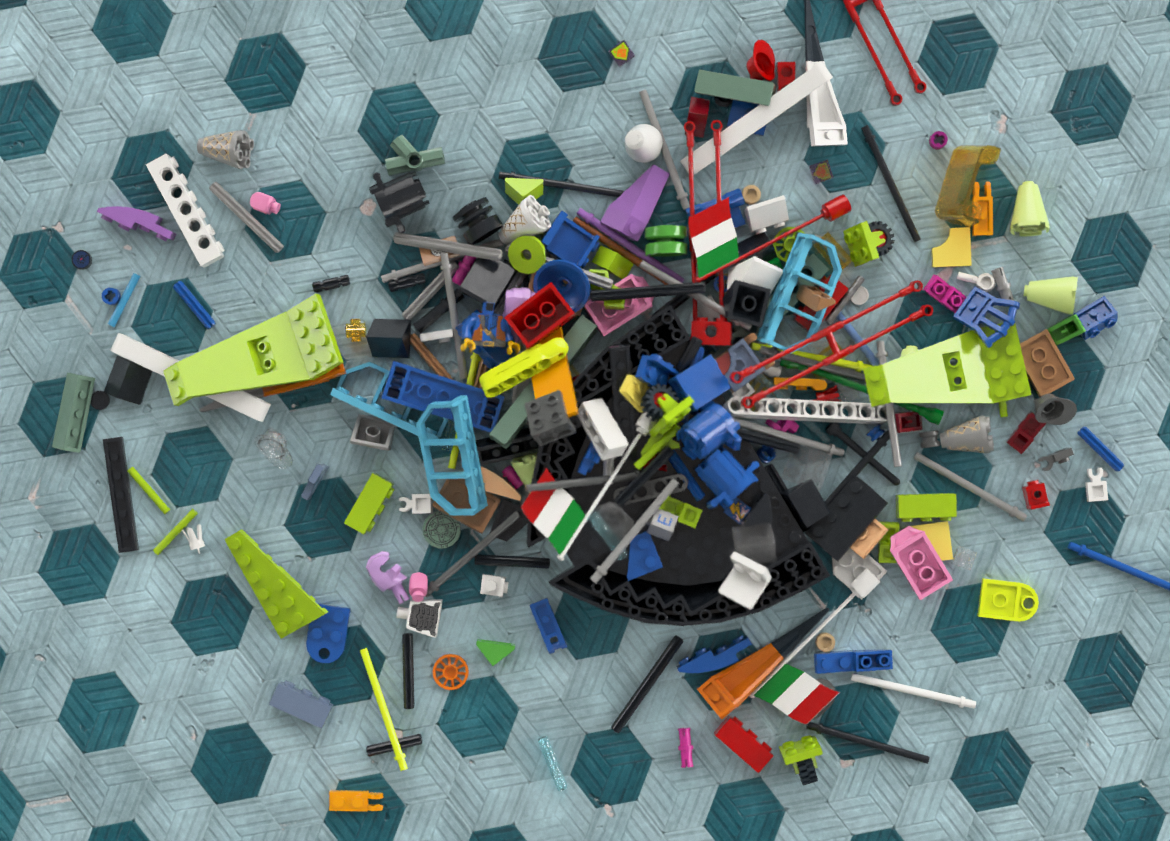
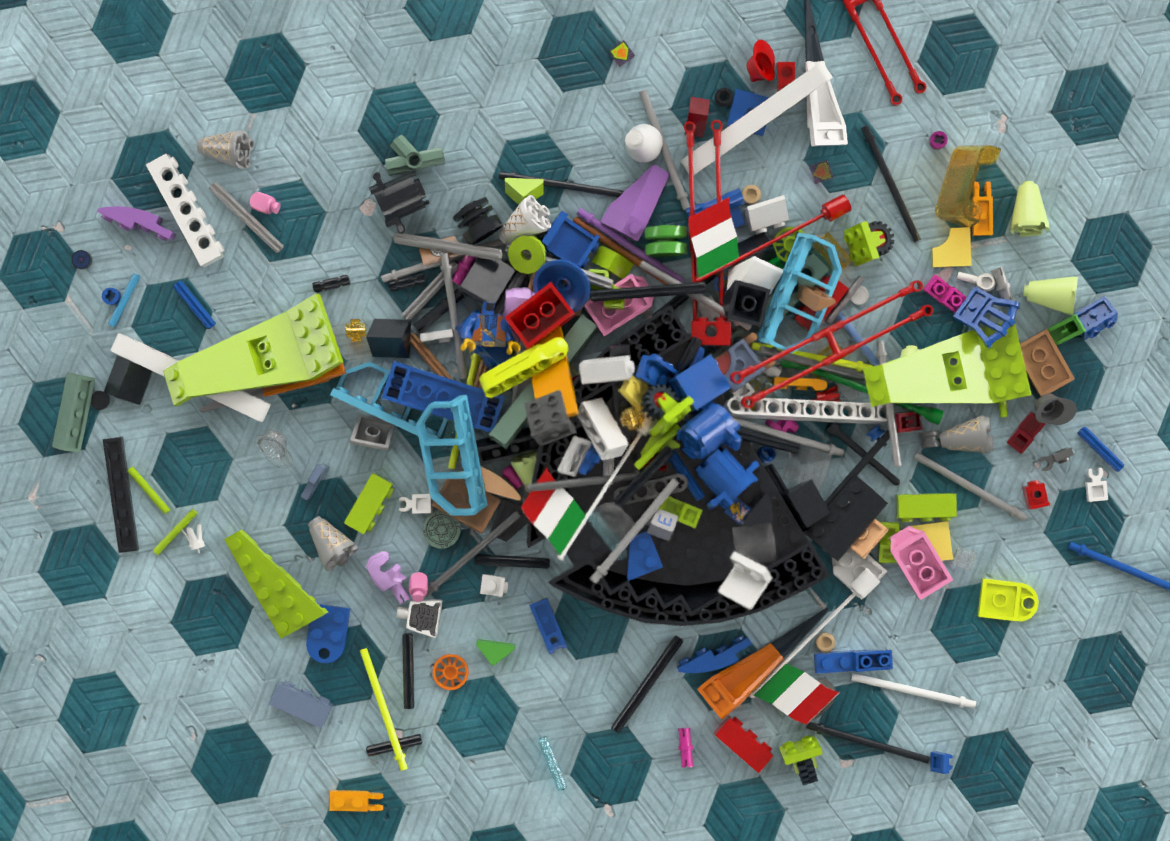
(330, 543): none -> light grey cone
(574, 453): none -> white tile
(606, 369): none -> white brick
(632, 419): none -> clear yellow gear
(734, 87): sand green panel -> none
(940, 762): none -> blue tile

